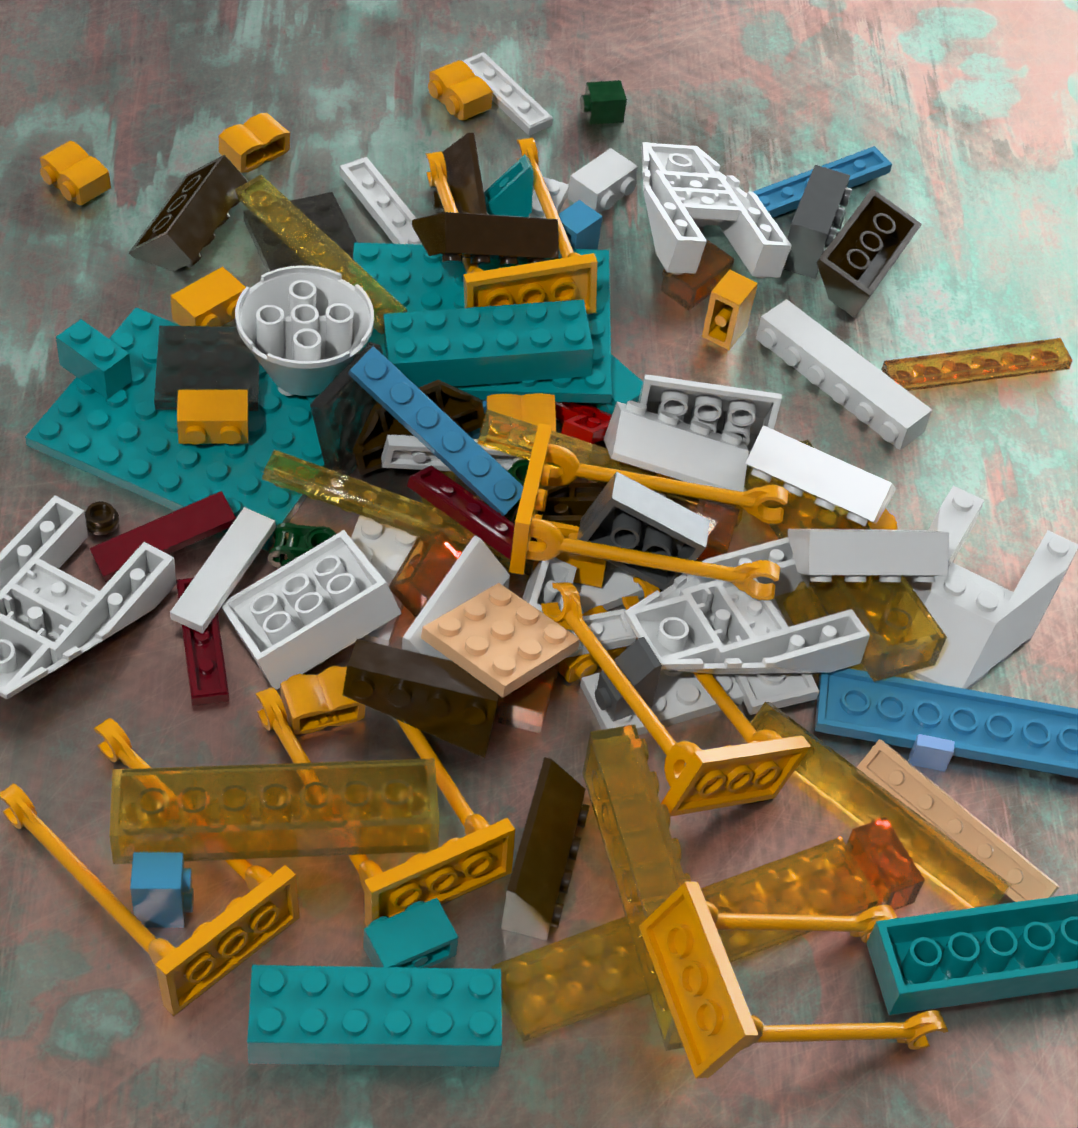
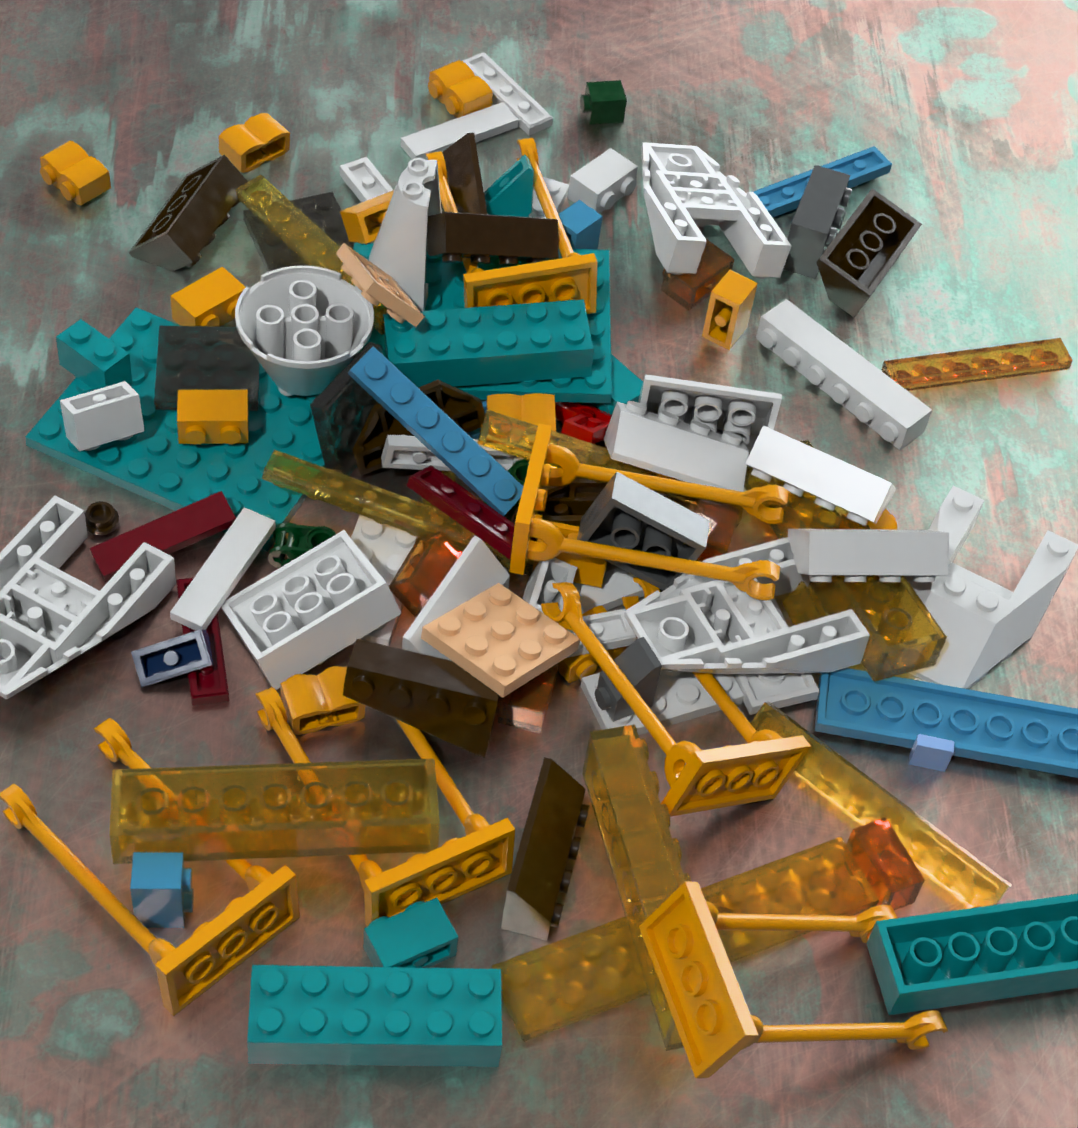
(102, 416): none -> white brick
(173, 657): none -> slope
(364, 219): none -> light orange brick
(378, 286): none -> light nougat plate
(403, 232): none -> white cone
(483, 123): none -> white tile
(951, 818): light nougat plate -> none

